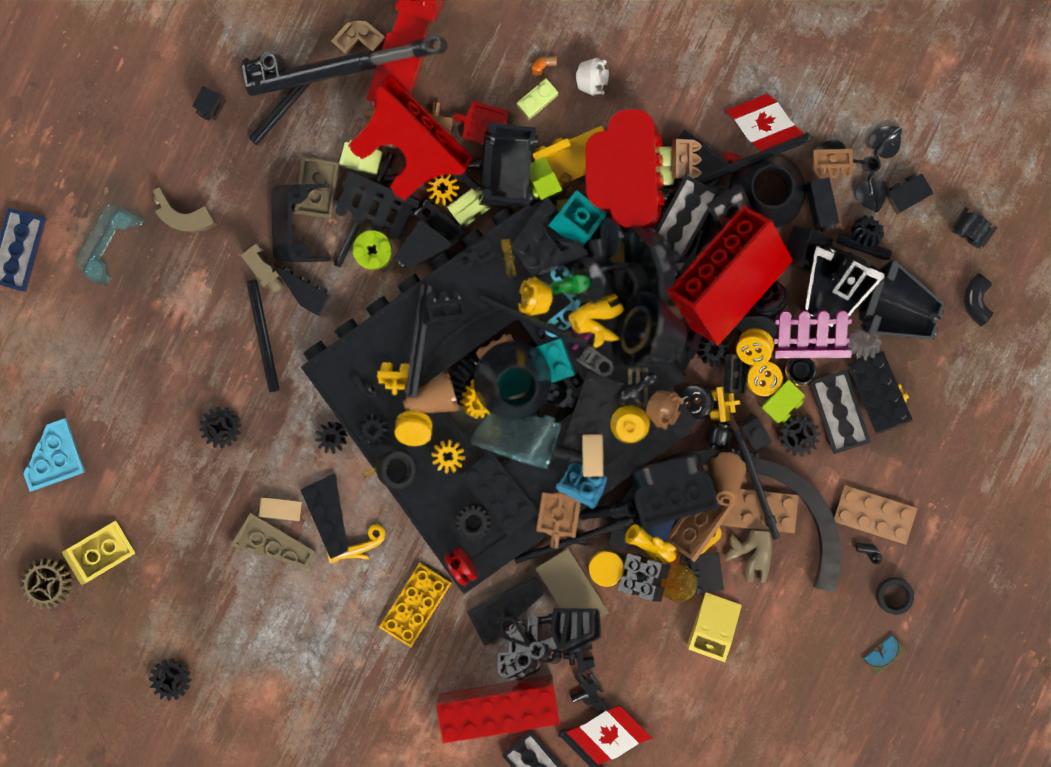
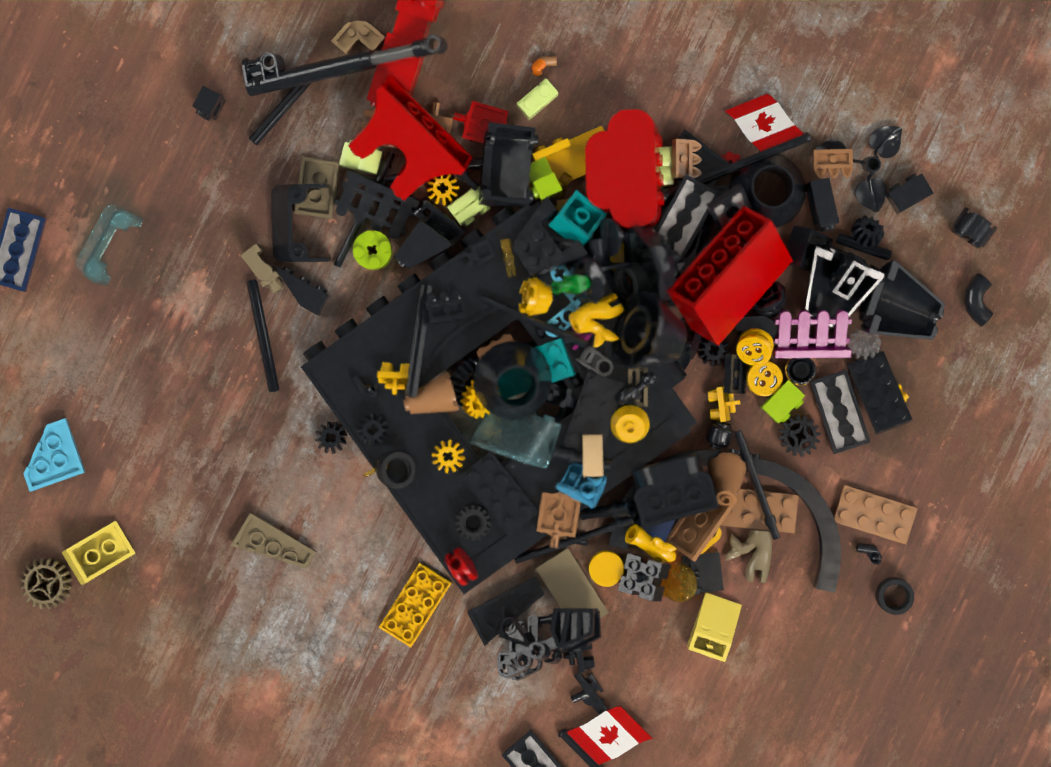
(171, 686): black gear -> none
(190, 223): dark tan arch -> none
(223, 418): black gear -> none
(280, 509): tan slope -> none
(326, 511): black wing -> none
(356, 550): yellow plant -> none
(413, 428): yellow head -> none
(497, 709): red brick -> none
(592, 76): white cone -> none
(663, 408): medium nougat cone -> none
(698, 400): black head -> none
(754, 432): black torso -> none
(884, 654): slope -> none

